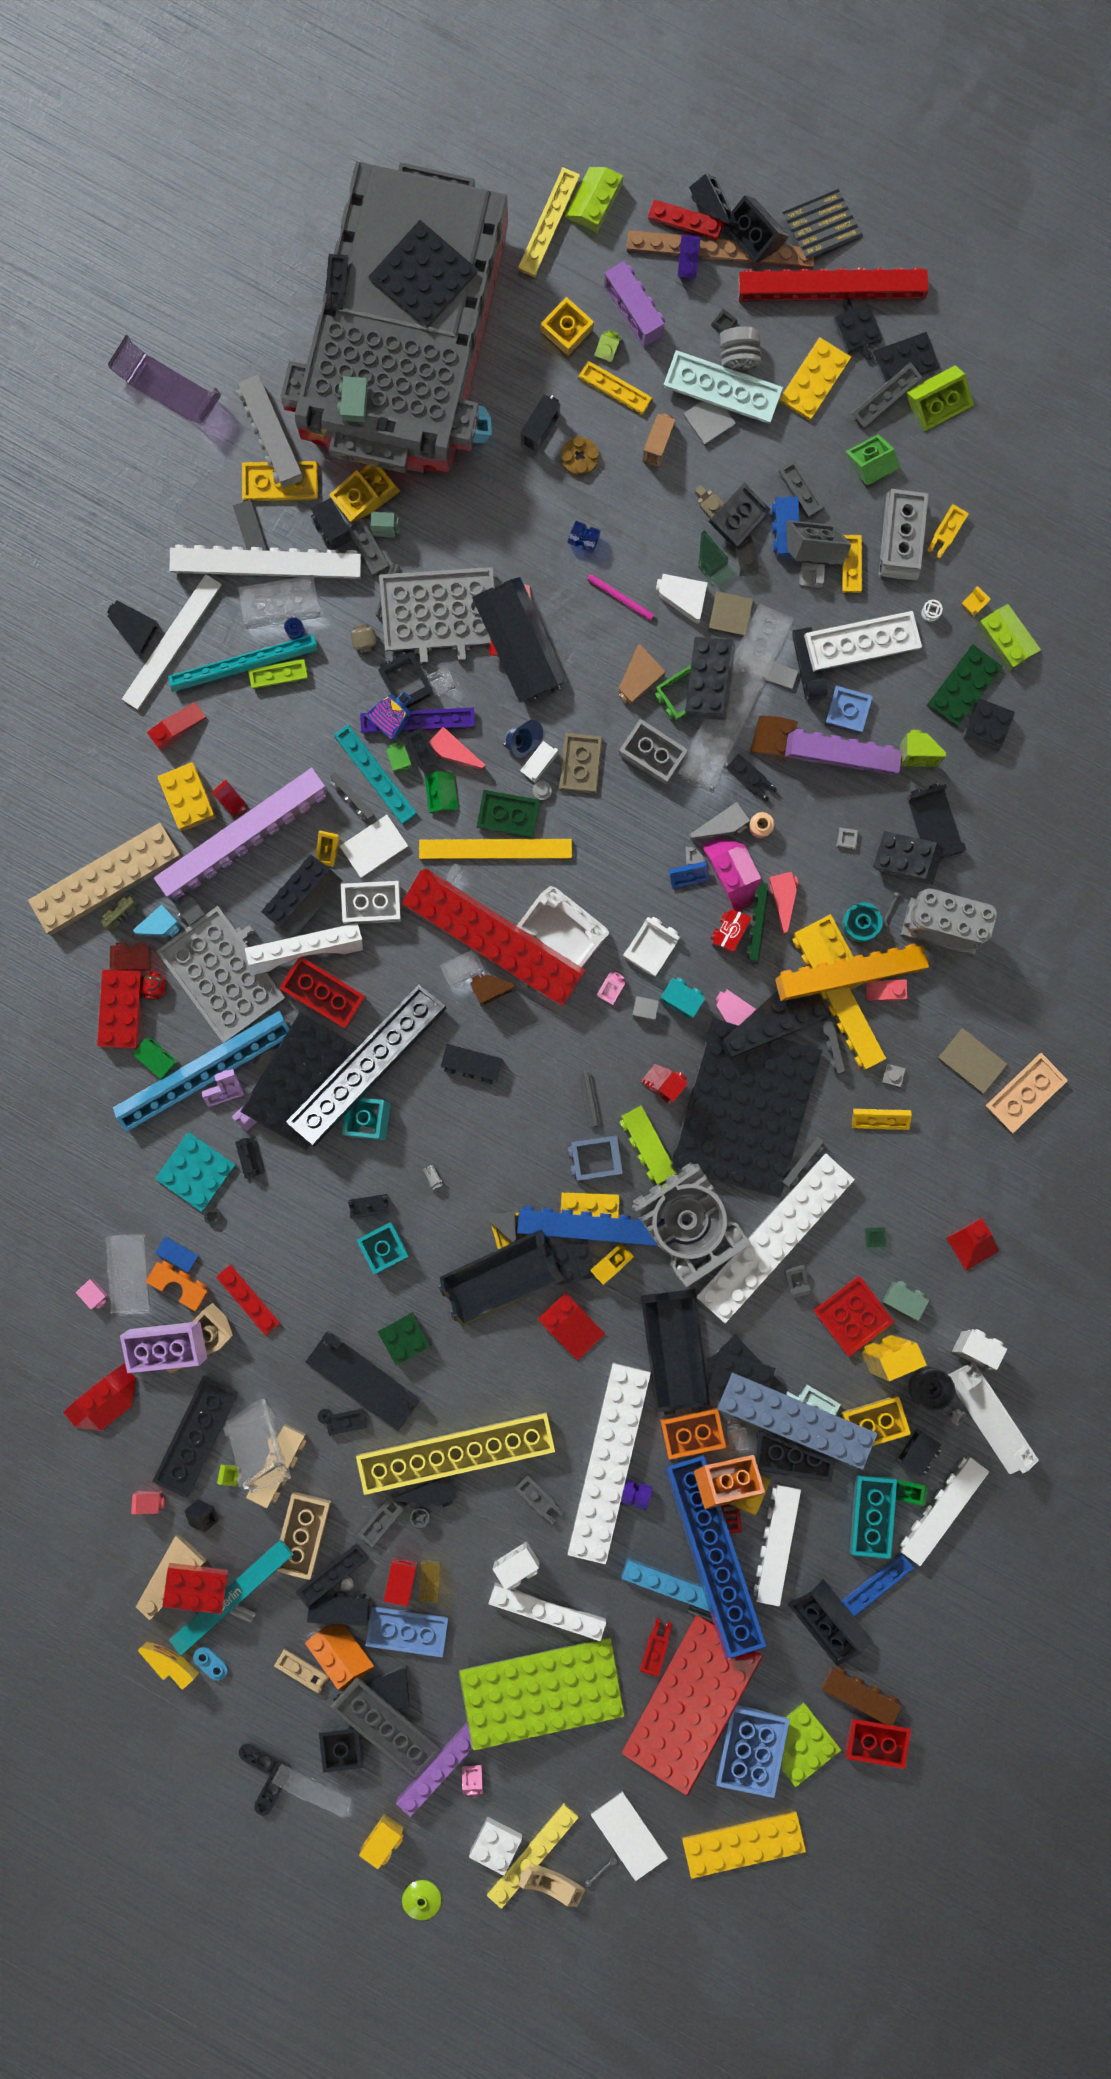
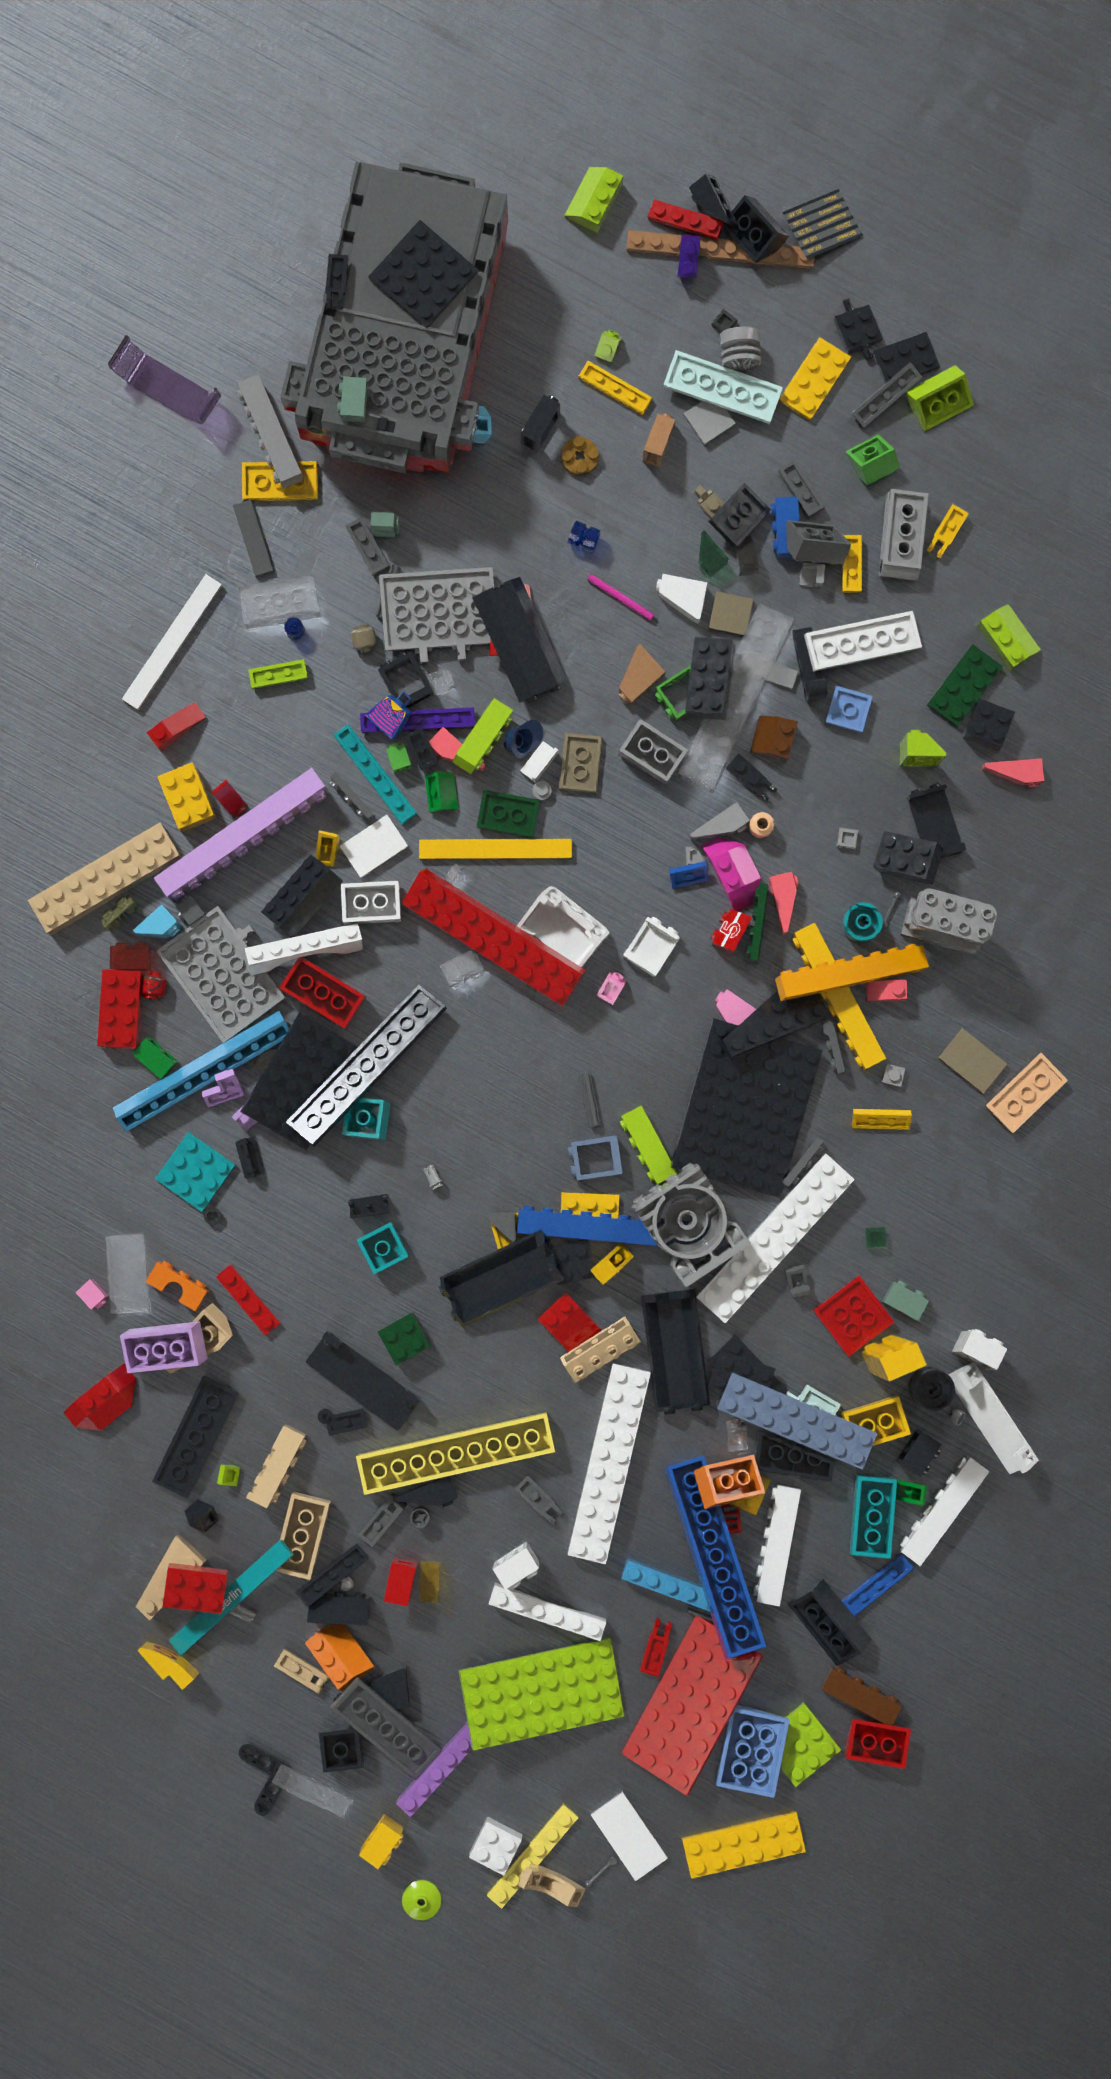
(133, 626): black slope -> none
(147, 1502): coral slope -> none
(176, 1254): blue tile -> none
(211, 1662): dark azure plate -> none
(242, 663): teal tile -> none
(256, 1447): clear windscreen -> none
(265, 563): white brick -> none
(330, 522): black brick -> none
(364, 492): yellow slope -> none
(406, 1631): medium blue plate -> none
(471, 1063): black brick -> none
(472, 1780): bright pink bracket -> none
(482, 736): none -> lime brick
(490, 988): reddish brown slope -> none
(548, 222): light yellow plate -> none
(567, 326): yellow brick -> none
(600, 1349): none -> tan brick
(634, 303): medium lavender brick -> none
(636, 1495): dark purple wheel -> none
(645, 1008): light grey panel -> none
(665, 1083): red wedge -> none
(682, 998): teal brick -> none
(693, 1433): orange brick -> none
(833, 284): red brick -> none
(834, 940): yellow plate -> none
(843, 753): medium lavender brick -> none
(929, 614): white wheel -> none
(973, 1243): red slope -> none
(975, 601): yellow panel -> none
(1020, 772): none -> coral slope

